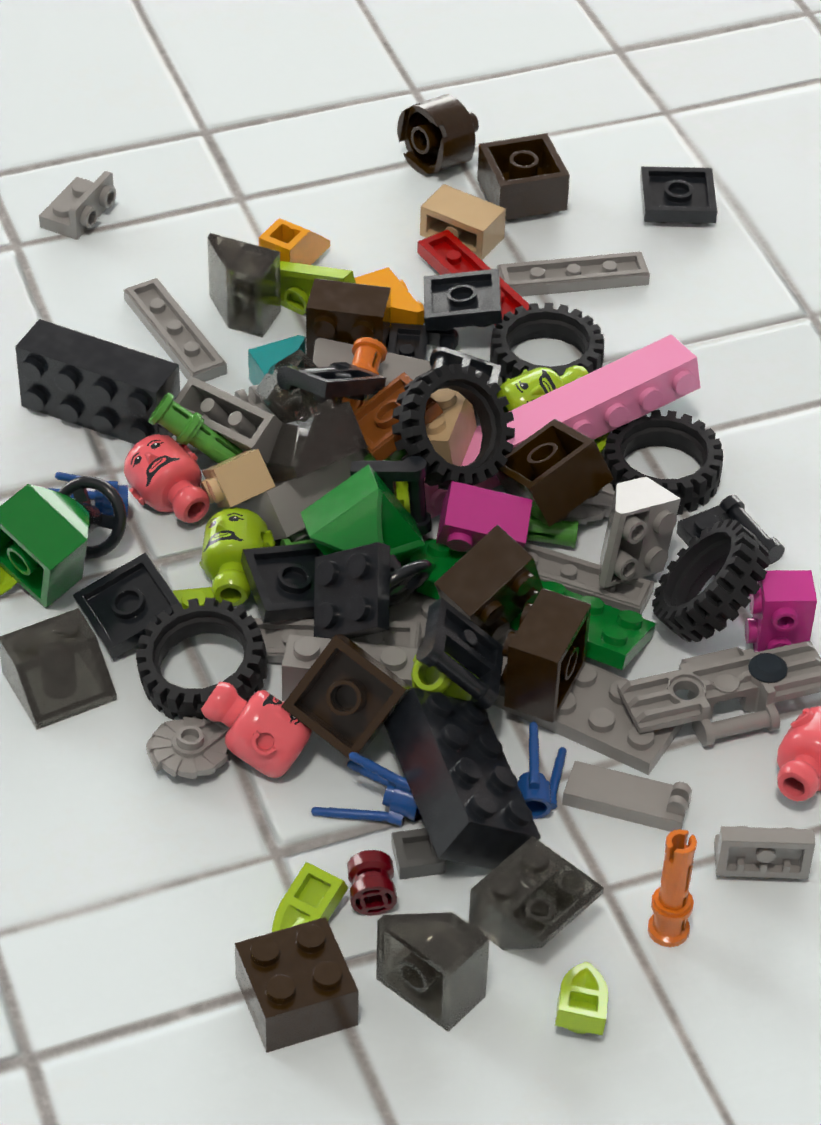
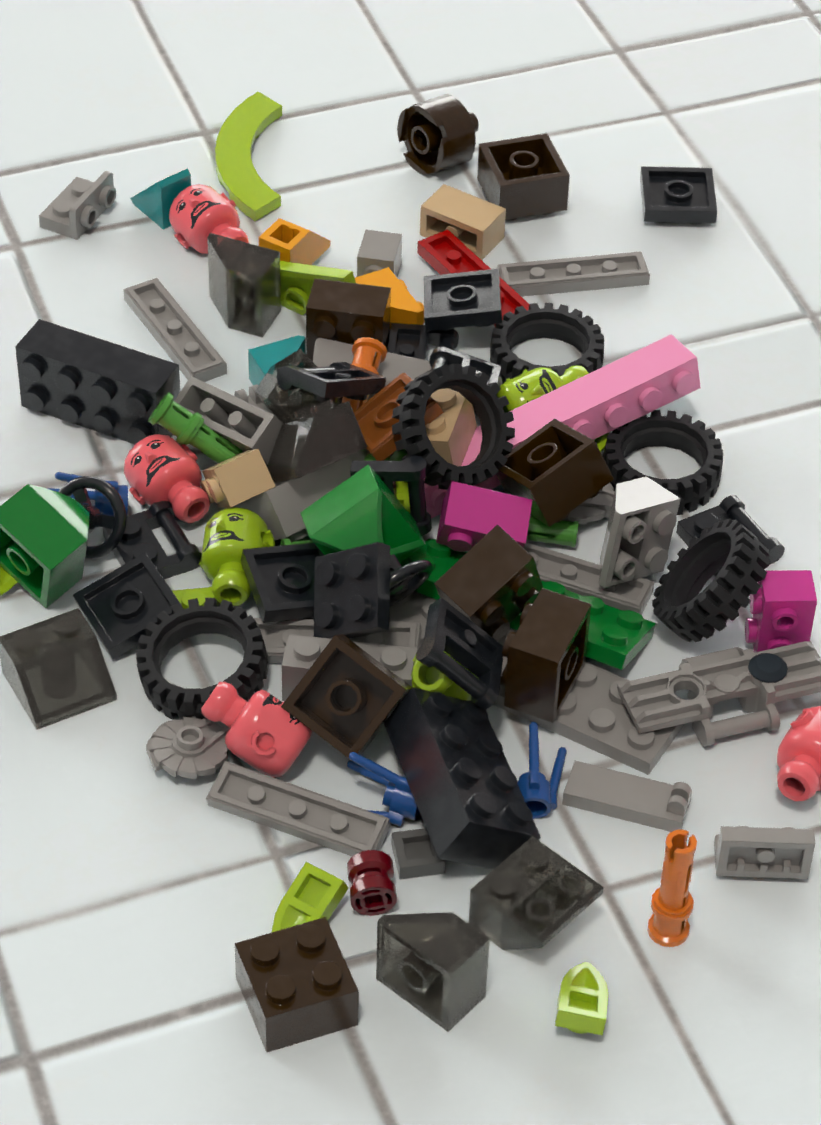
(140, 539): none -> black plate
(158, 198): none -> teal slope
(204, 211): none -> coral piece
(234, 153): none -> lime tile
(297, 810): none -> light grey tile
(379, 252): none -> light grey brick

